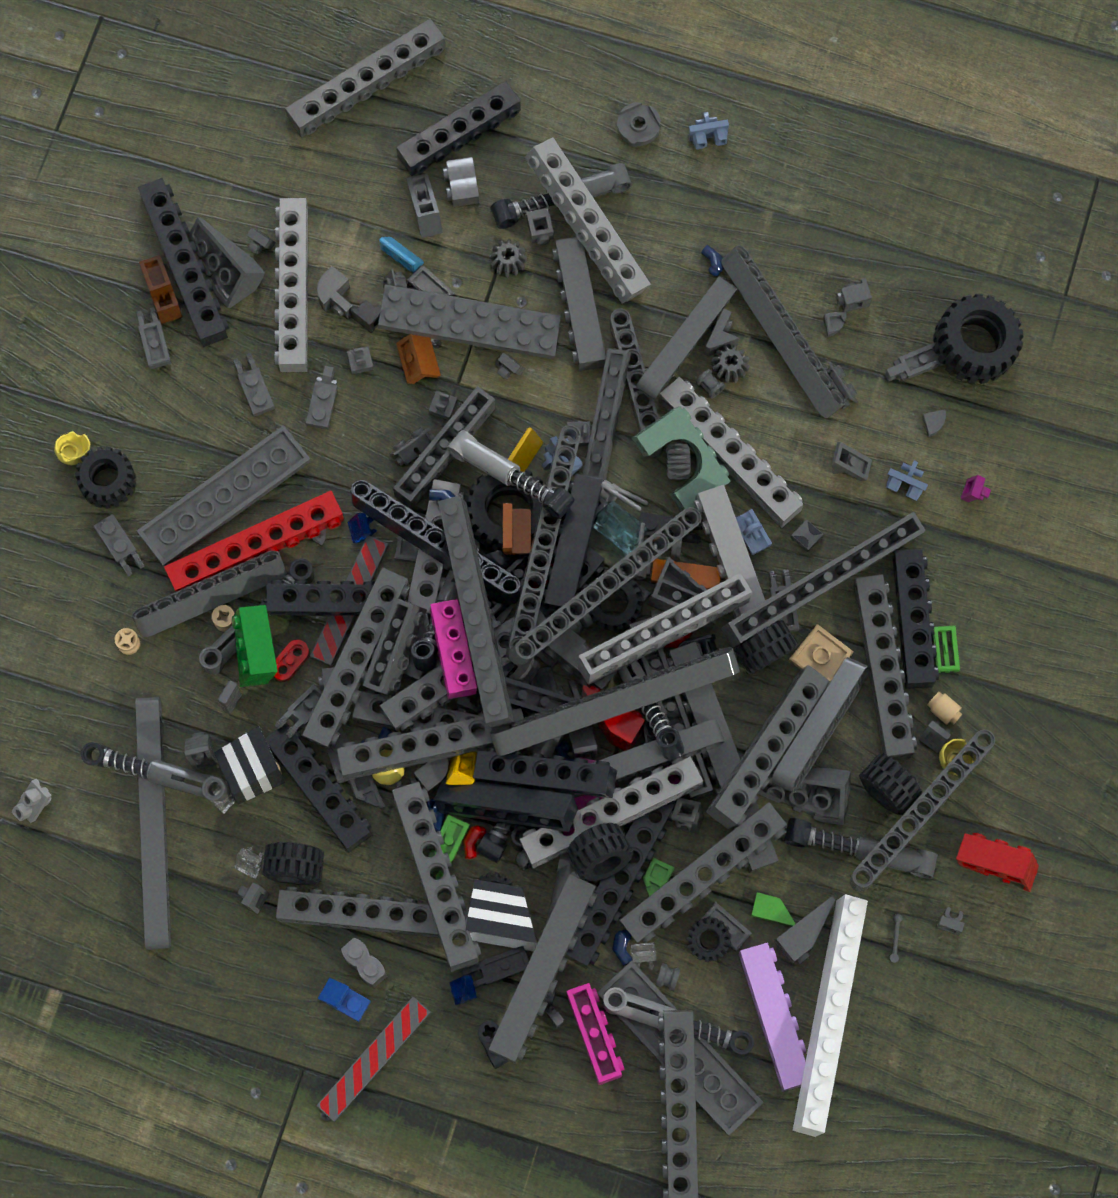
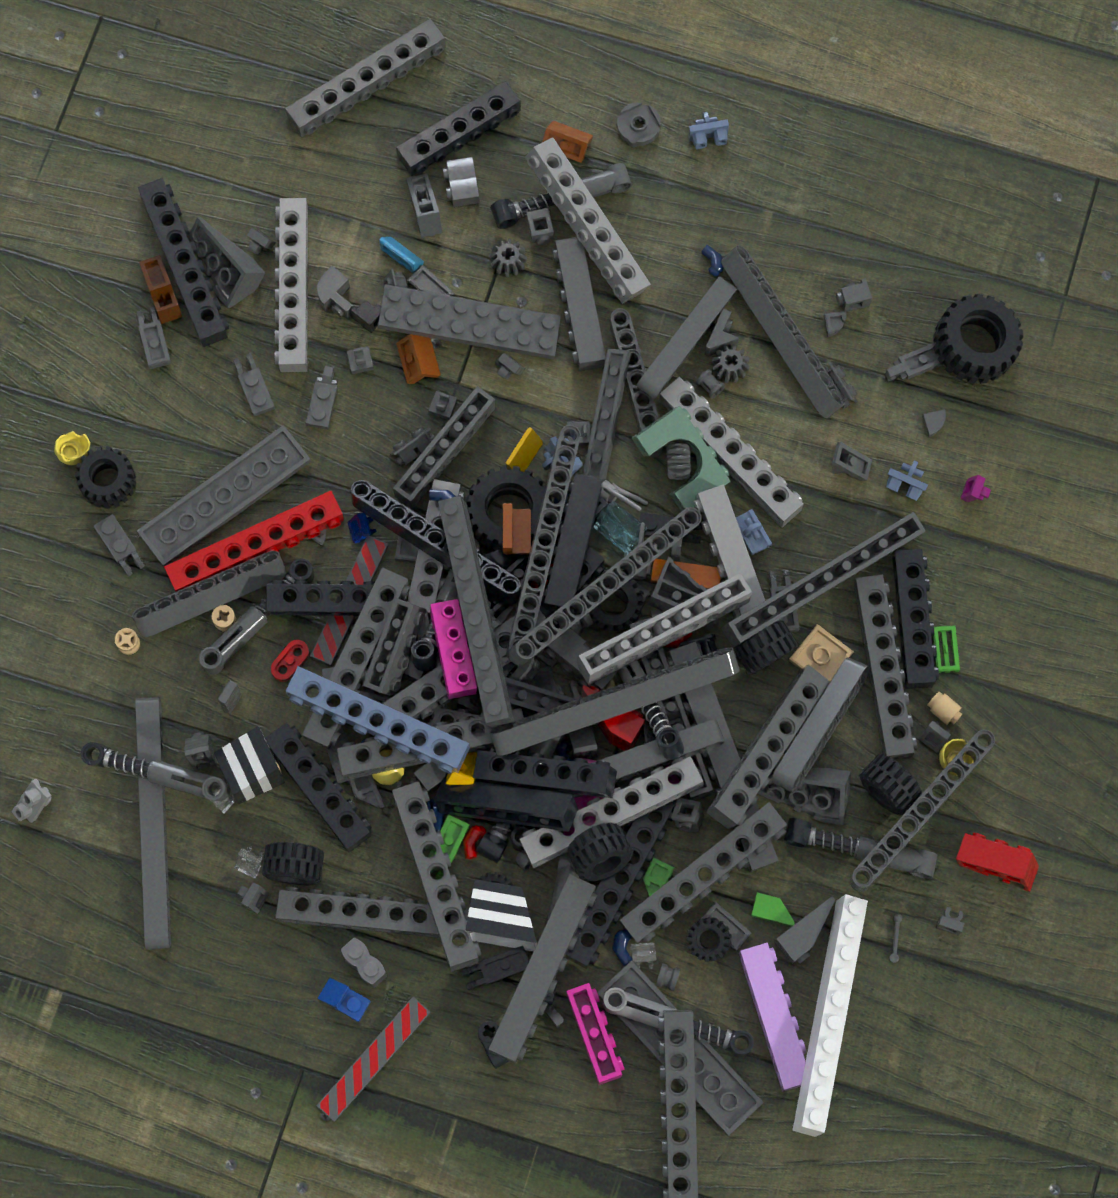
(254, 646): green wedge -> none
(300, 710): dark grey hinge -> none
(305, 680): none -> sand blue brick
(463, 990): clear blue plate -> none
(467, 448): piece -> none
(570, 140): none -> dark orange panel
(807, 535): dark grey tile -> none

